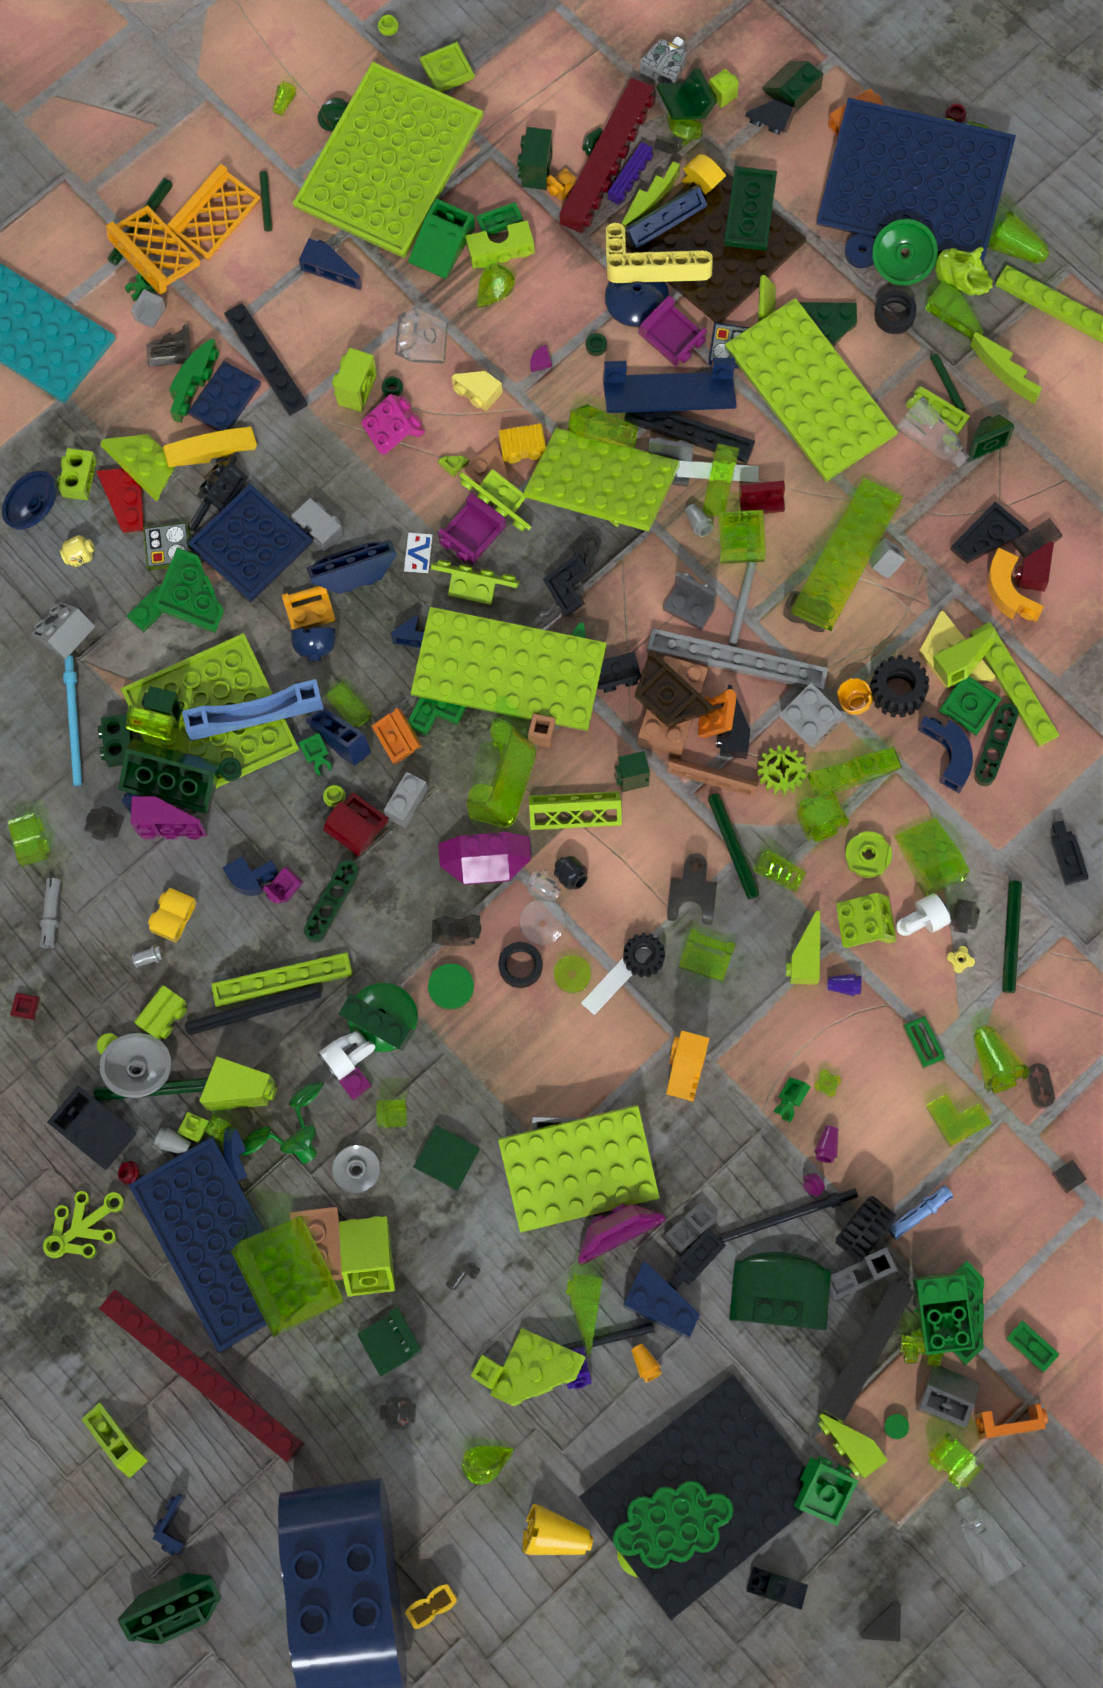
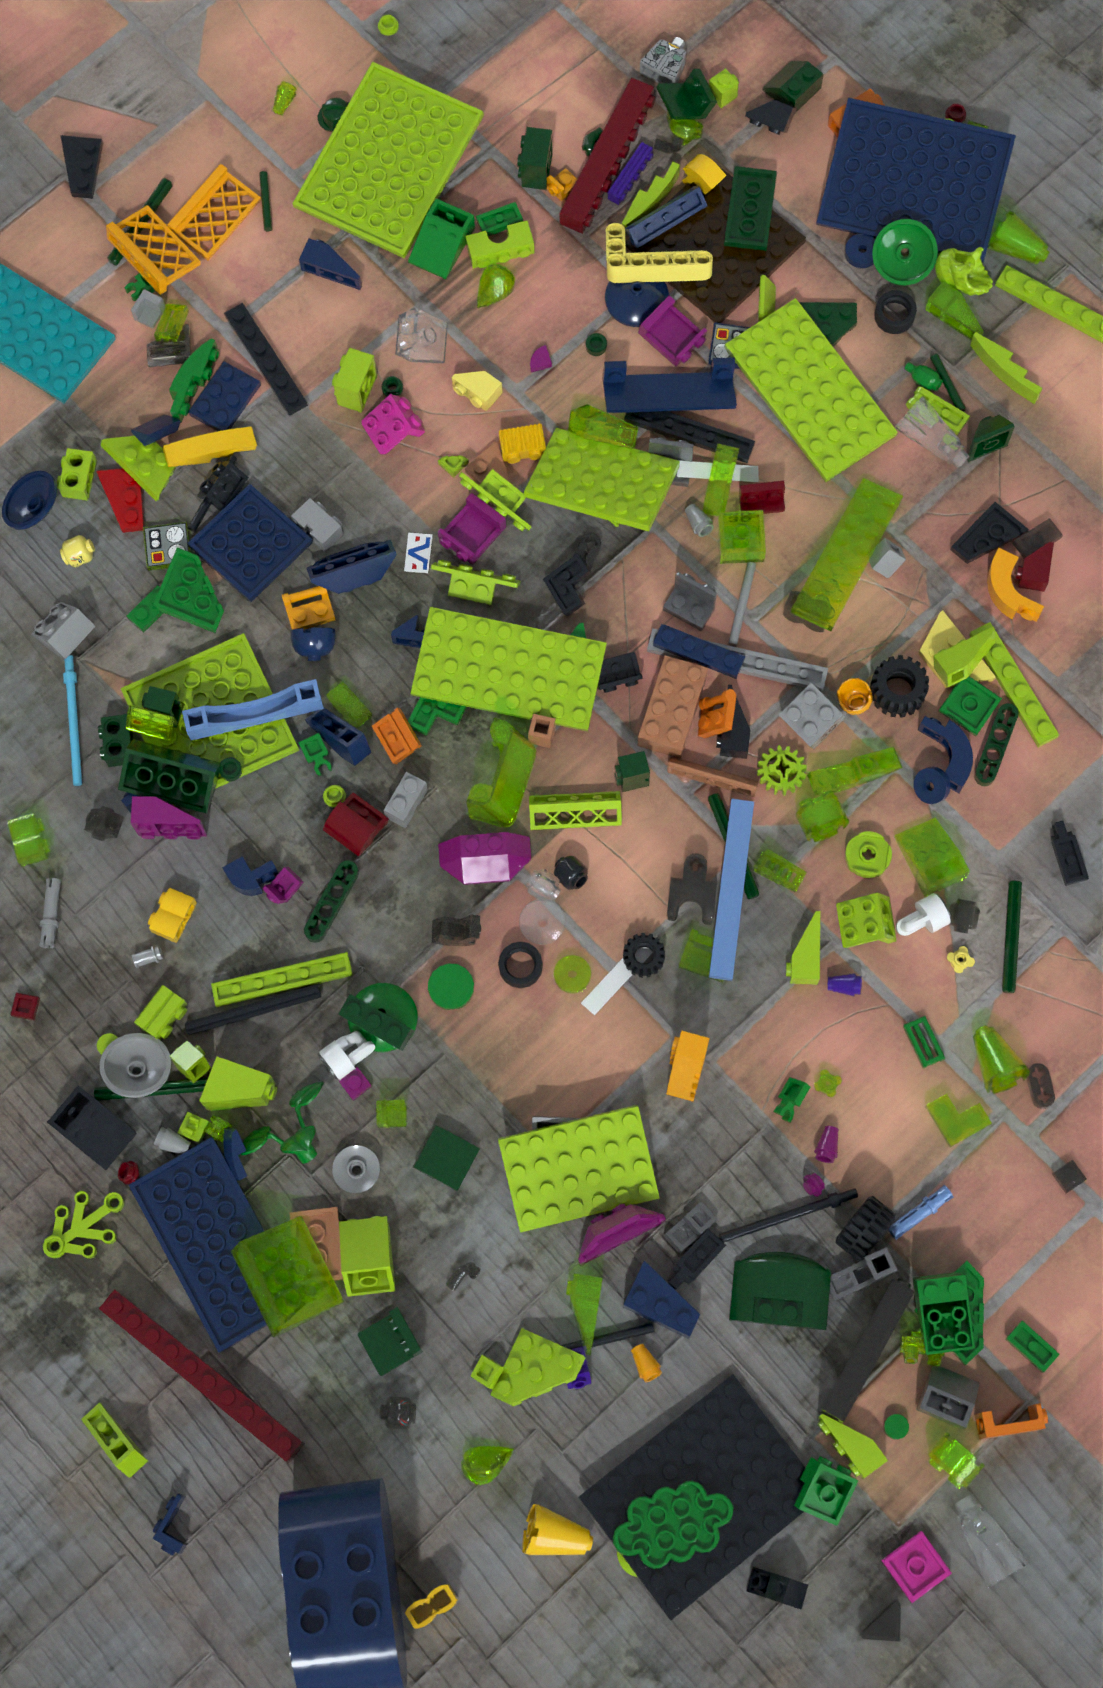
(82, 164): none -> black wing
(156, 429): none -> dark blue slope
(170, 1609): dark green wedge -> none
(175, 322): none -> clear neon green tile
(190, 1061): none -> lime brick
(447, 67): lime plate -> none
(668, 694): dark brown wing -> none
(699, 651): none -> dark blue plate
(731, 889): none -> medium blue tile
(916, 1566): none -> dark pink plate
(924, 376): none -> green plant
(925, 791): none -> dark blue piece

